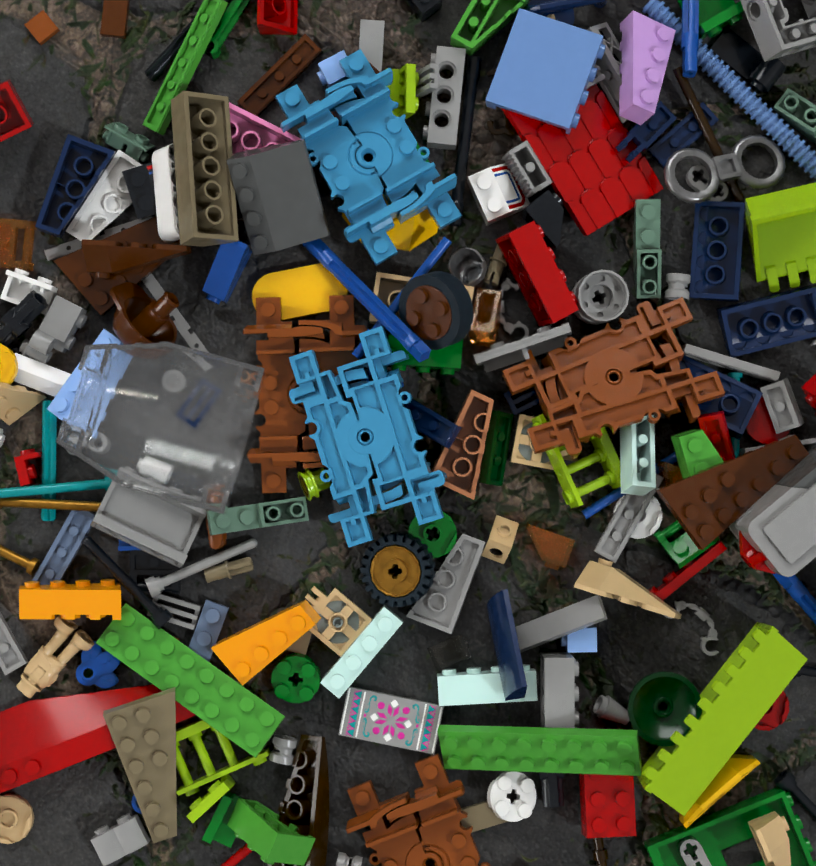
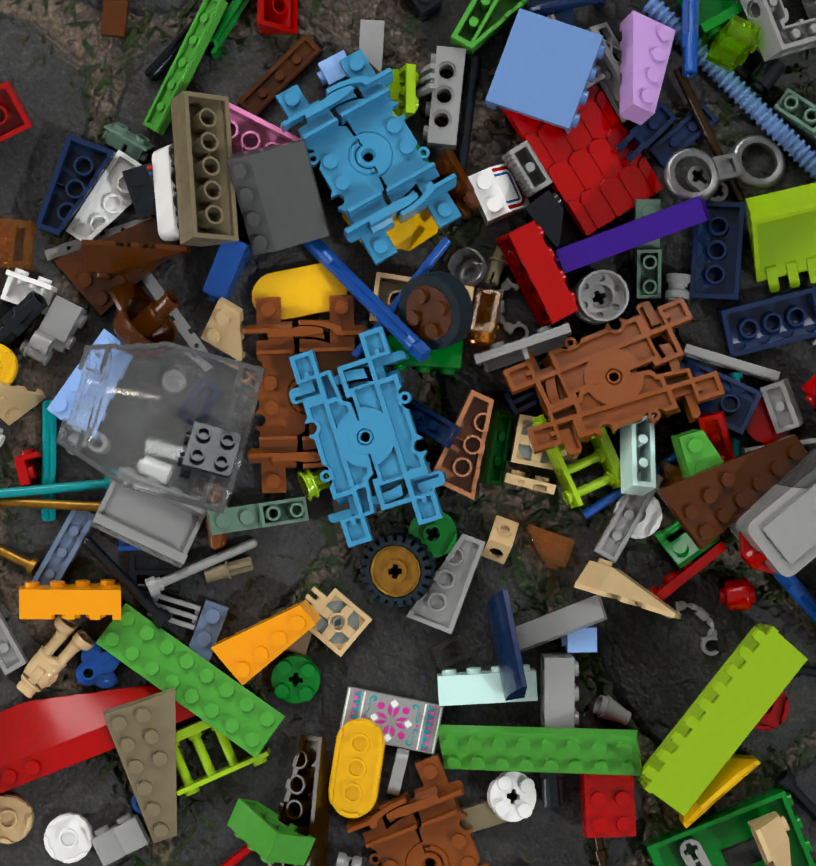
(40, 375): white piece -> none
(42, 27): dark orange tile -> none
(68, 837): none -> white tile
(209, 451): none -> bracket
(214, 793): lime plate -> none
(218, 826): green panel -> none
(226, 329): none -> tan wing
(283, 749): light grey wheel -> none
(356, 768): none -> yellow tile
(361, 651): light aqua brick -> none
(398, 771): none -> light grey beam
(463, 194): none -> reddish brown hinge
(538, 484): none -> tan wing
(632, 234): none -> dark purple brick
(659, 725): dark green dish -> none
(734, 43): none -> clear neon green brick
(738, 594): none -> red head

